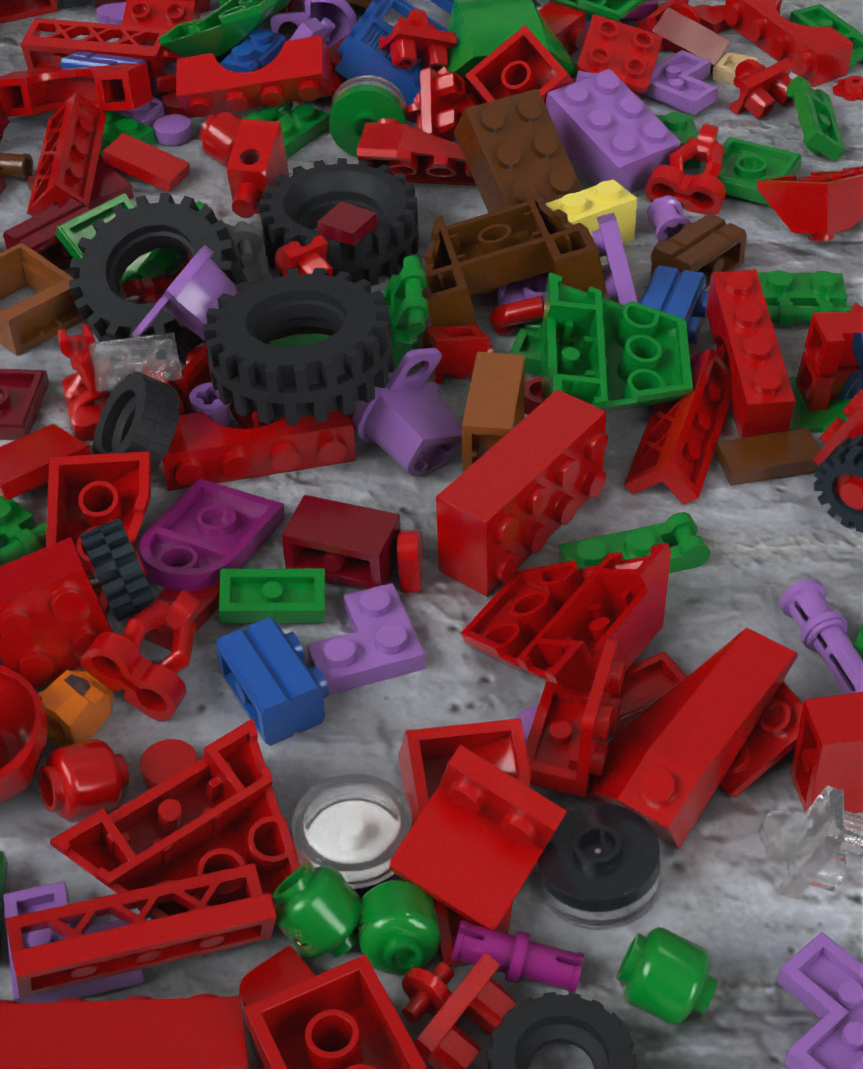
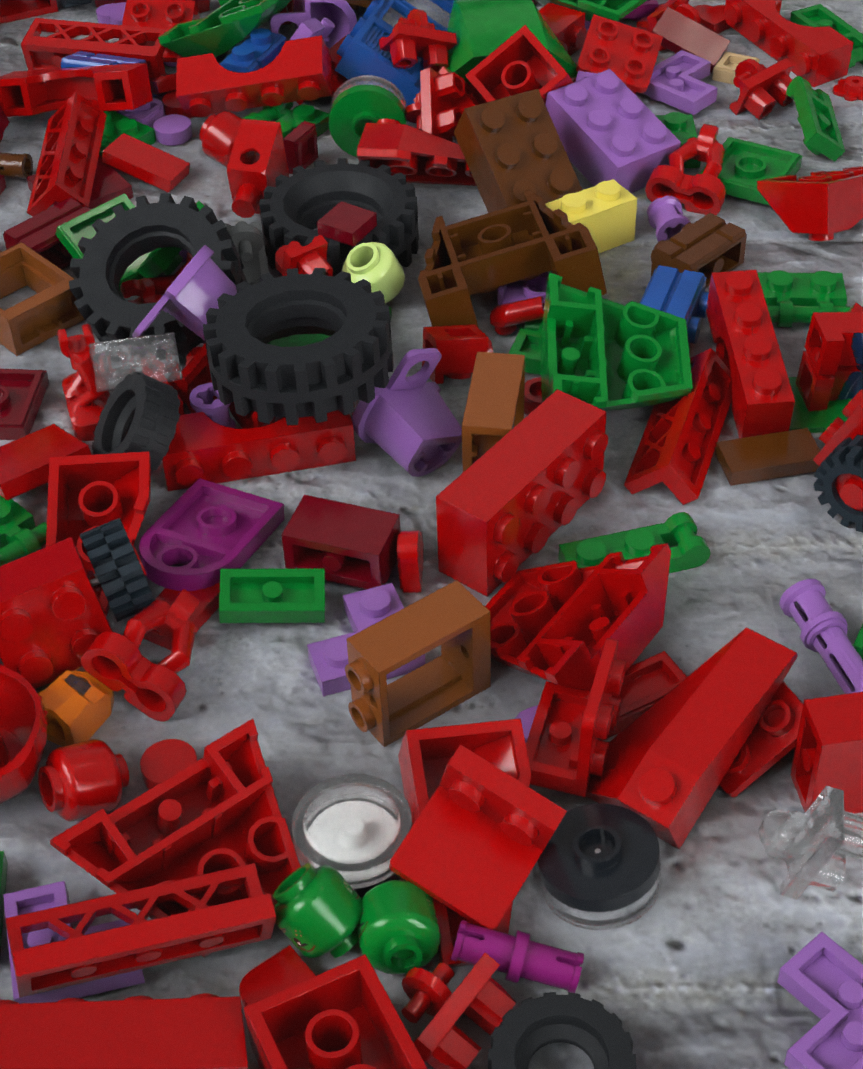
(272, 680): blue brick -> none
(301, 146): none -> dark red tile
(376, 265): none -> yellowish green head
(406, 307): green plate -> none
(463, 670): none -> dark orange window
(616, 272): medium lavender plate -> none
(667, 976): green head -> none

